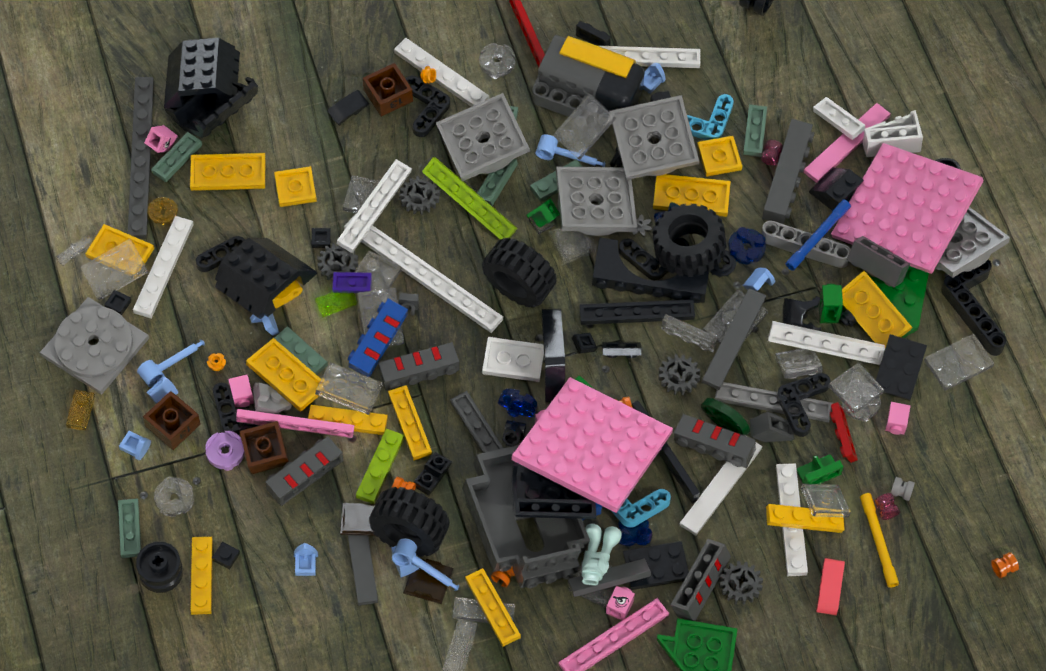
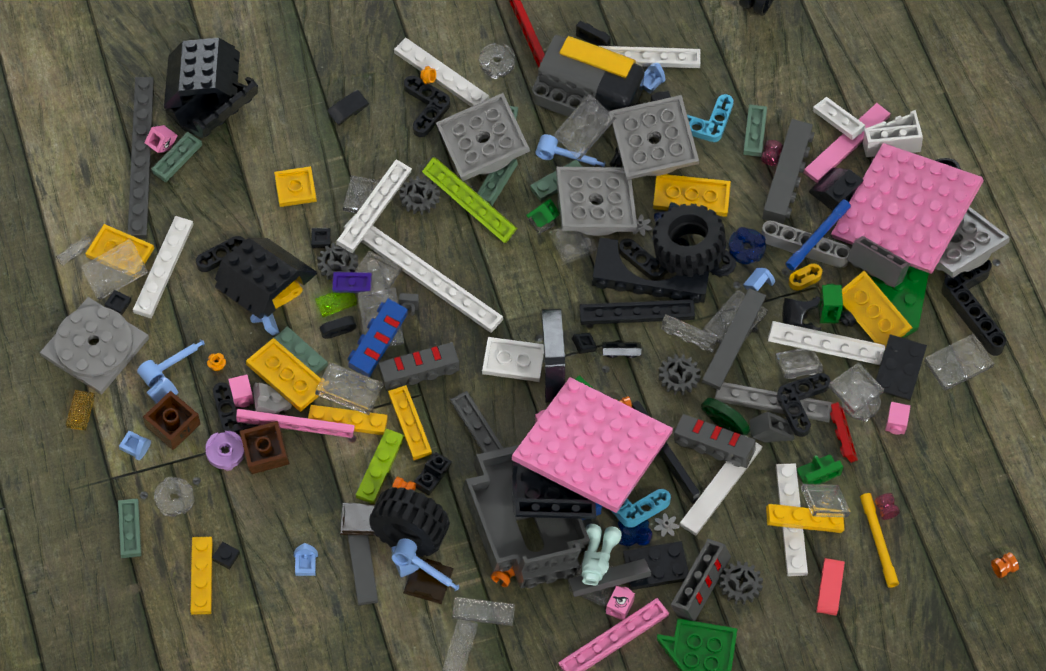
(155, 207): clear yellow gear -> none
(159, 567): black wheel -> none
(228, 171): yellow plate -> none
(304, 470): dark grey brick -> none
(338, 327): none -> black beam
(387, 89): reddish brown brick -> none
(493, 607): yellow plate -> none
(513, 432): black piece -> none
(517, 404): clear blue plate -> none
(519, 272): black tyre -> none
(666, 528): none -> light grey plant
(719, 156): yellow plate -> none
(804, 275): none -> yellow beam
(902, 488): light grey wheel -> none

